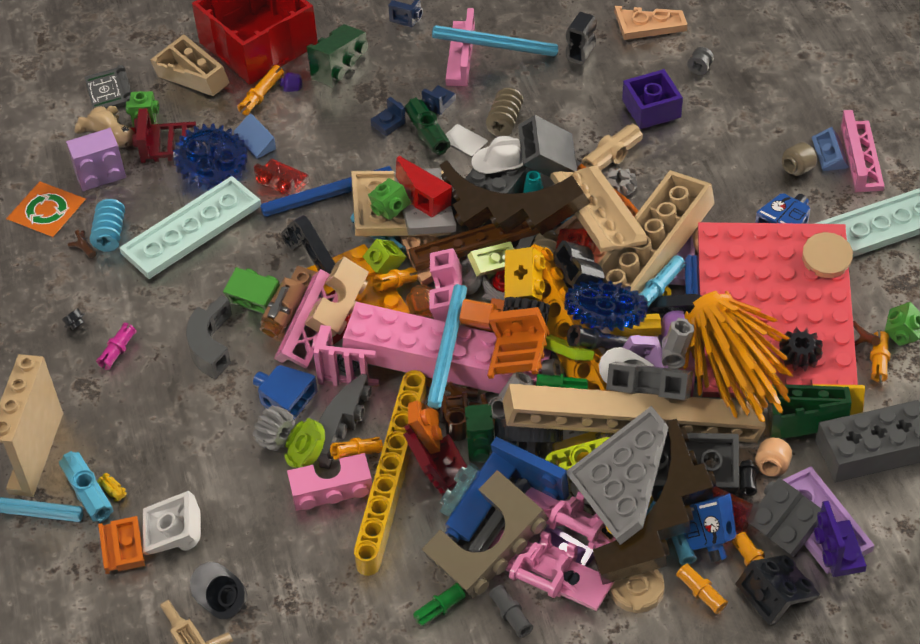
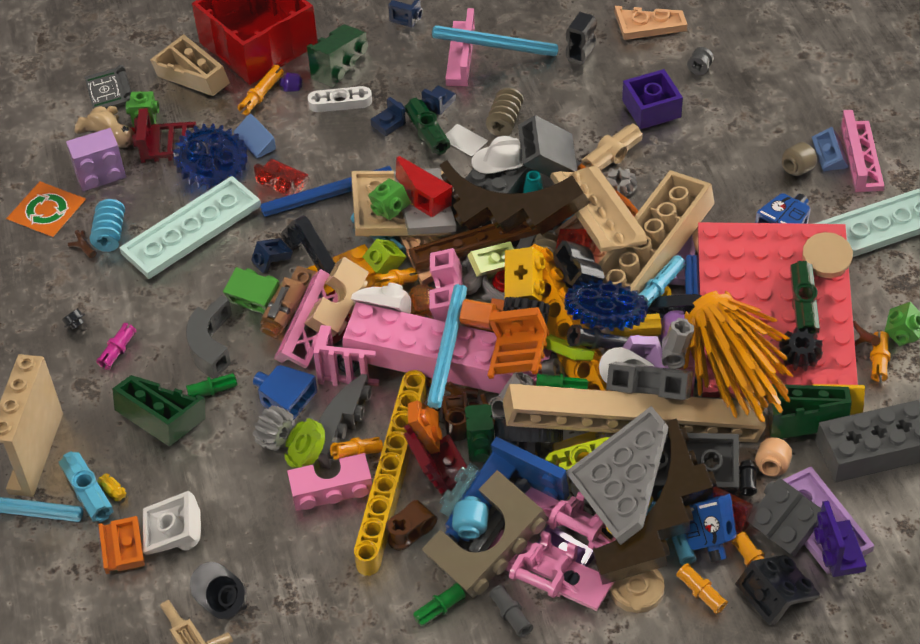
(158, 410): none -> dark green wedge
(212, 386): none -> green axle
(270, 251): none -> dark blue bracket
(332, 105): none -> white beam
(387, 297): none -> white slope
(410, 525): none -> reddish brown piece
(470, 517): none -> medium azure head
(803, 286): none -> dark green piece

